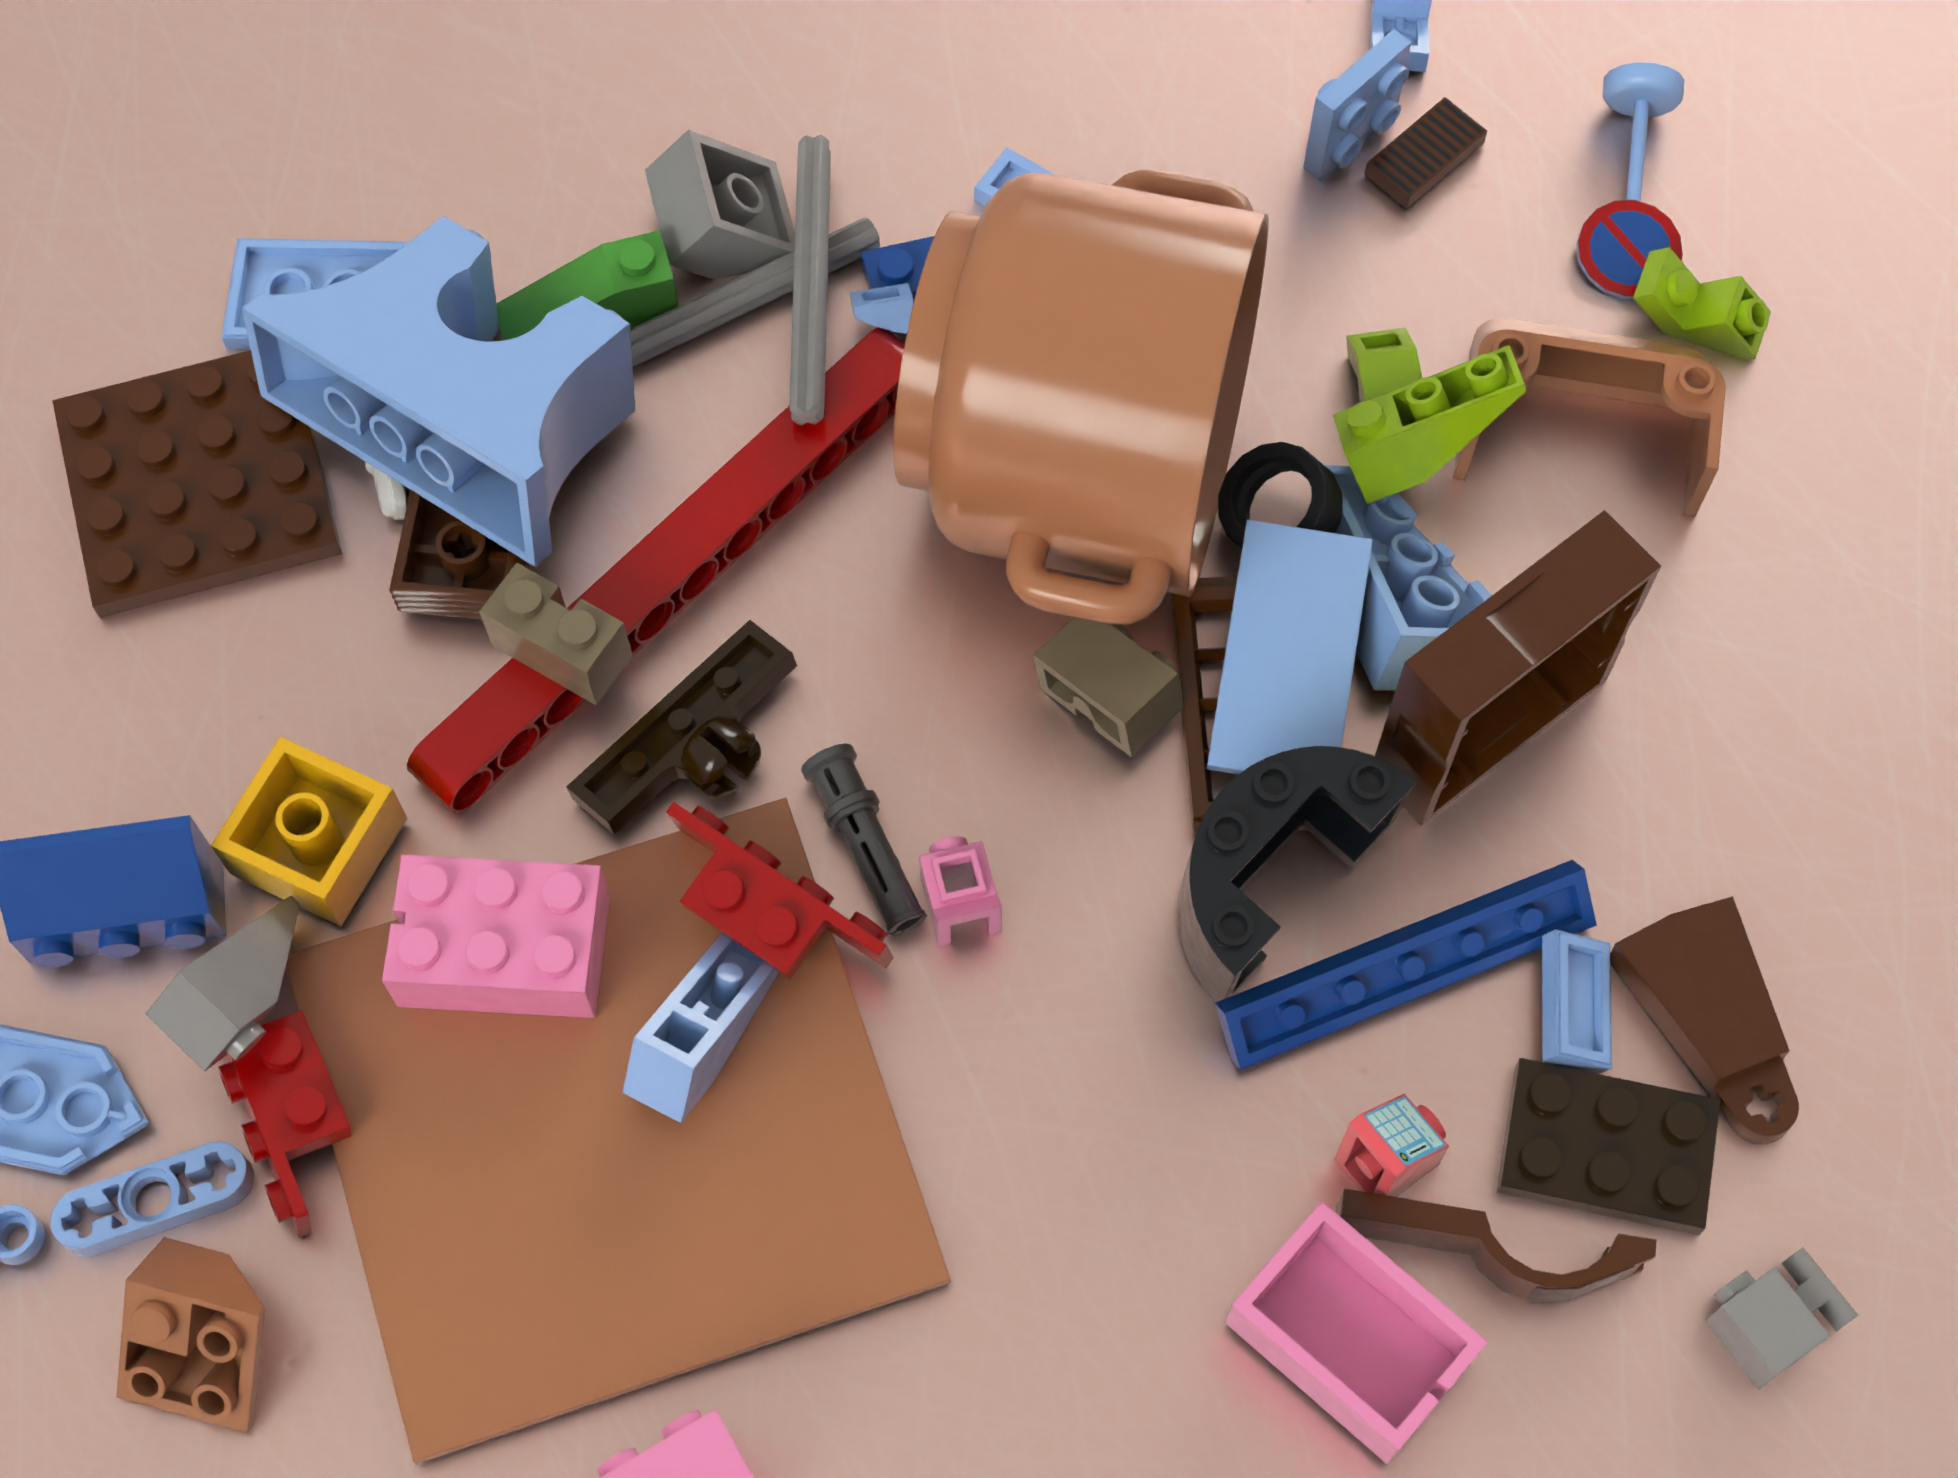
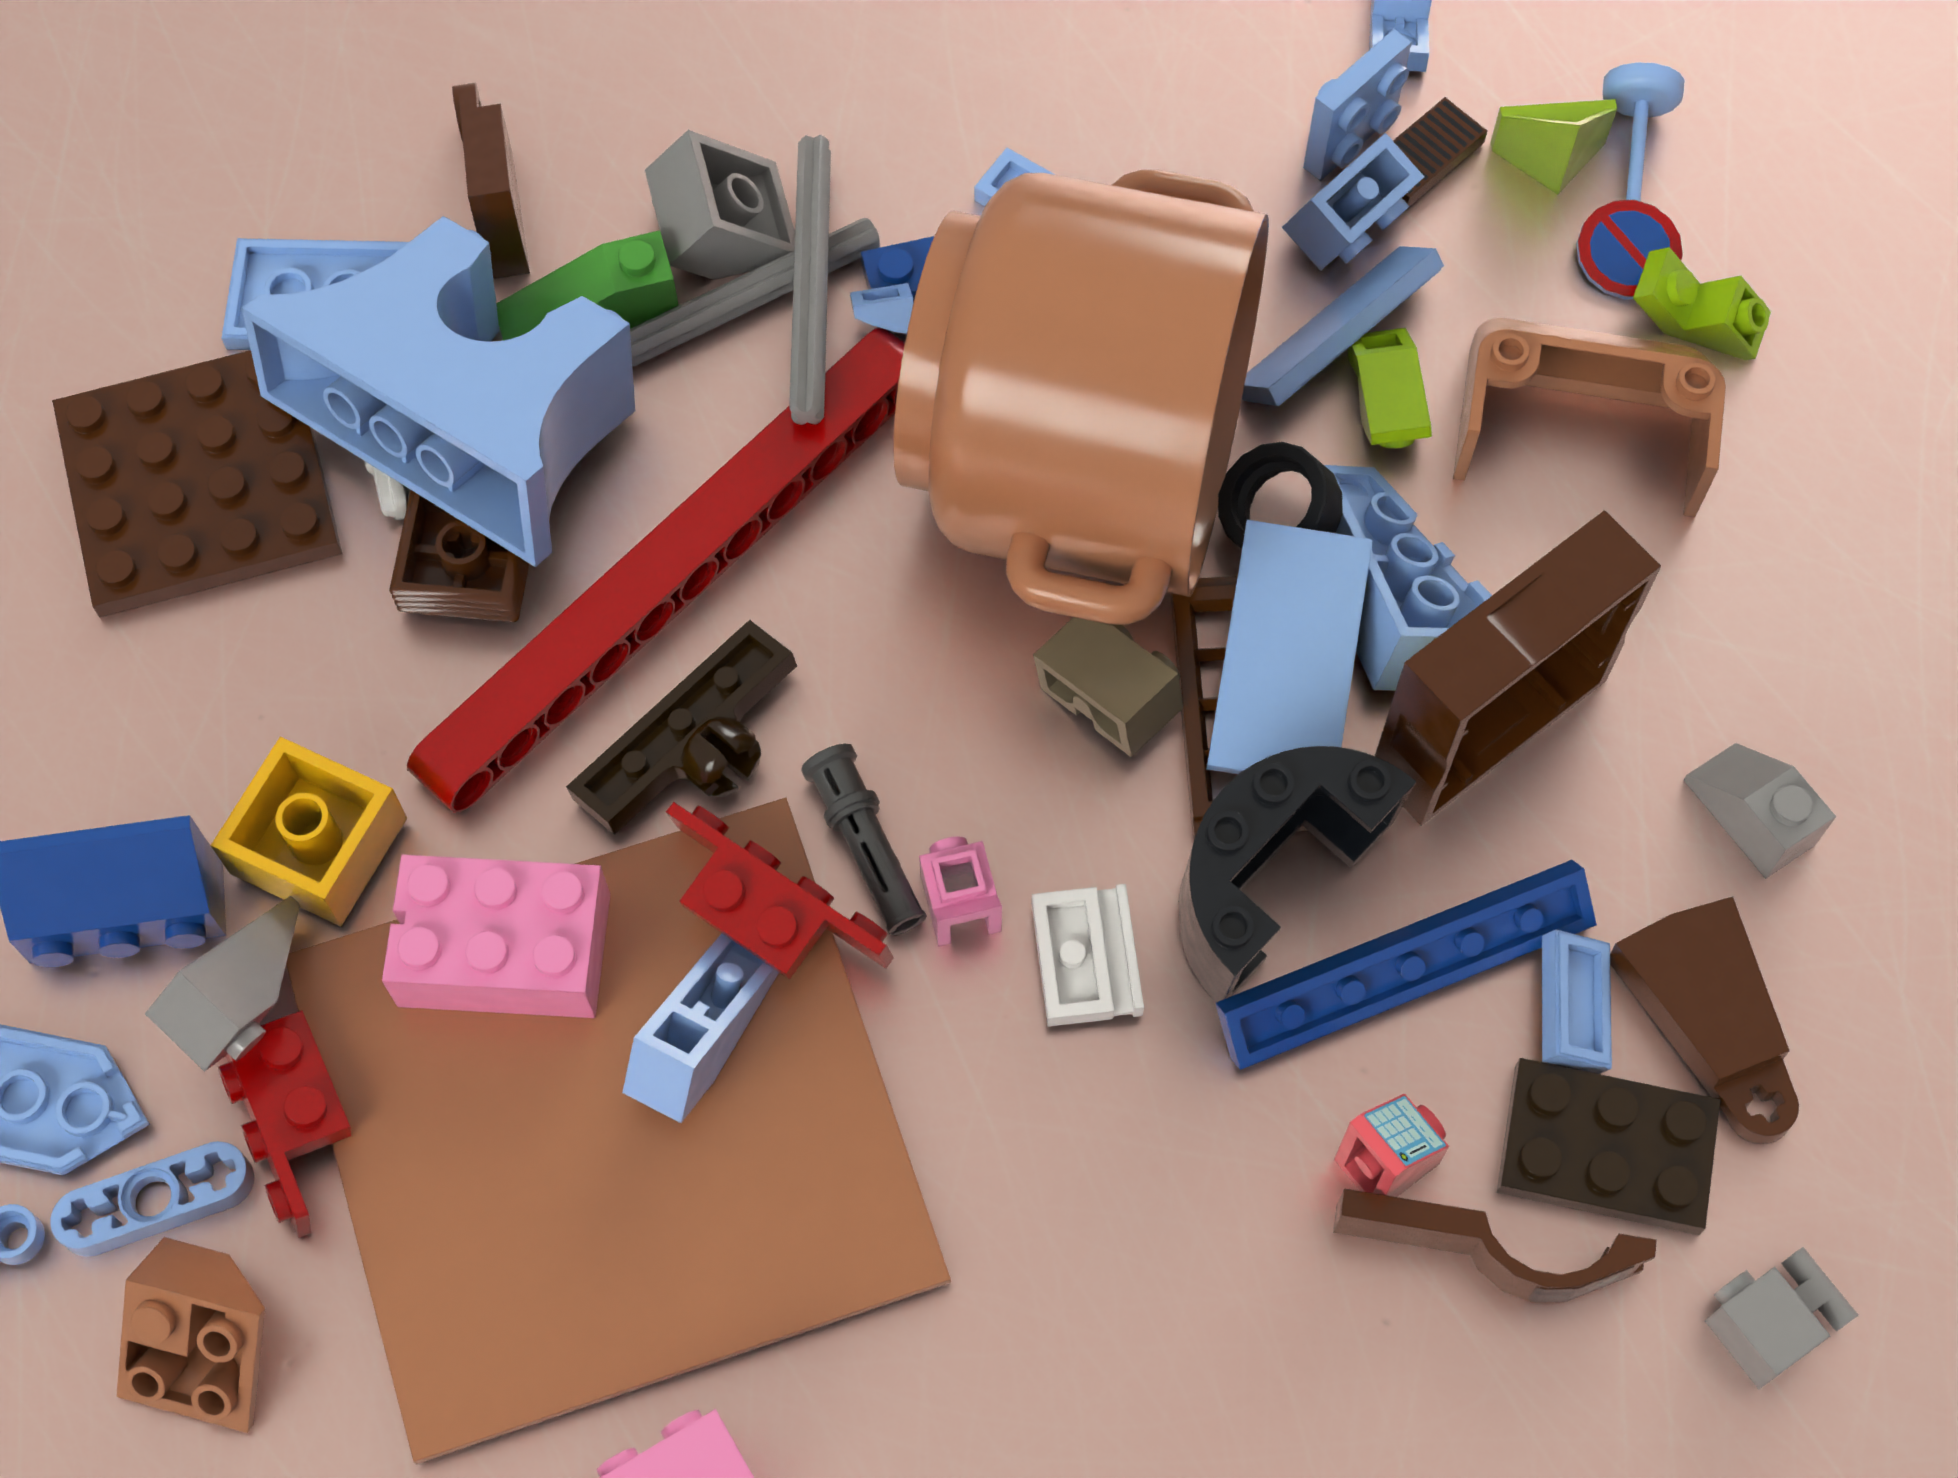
(491, 181): none -> reddish brown piece
(572, 647): dark tan brick -> none
(1086, 955): none -> white plate
(1340, 325): none -> light blue tile
(1353, 201): none -> light blue brick
(1354, 1332): bright pink piece -> none
(1423, 425): lime slope -> none
(1553, 138): none -> lime slope
(1761, 805): none -> light grey slope

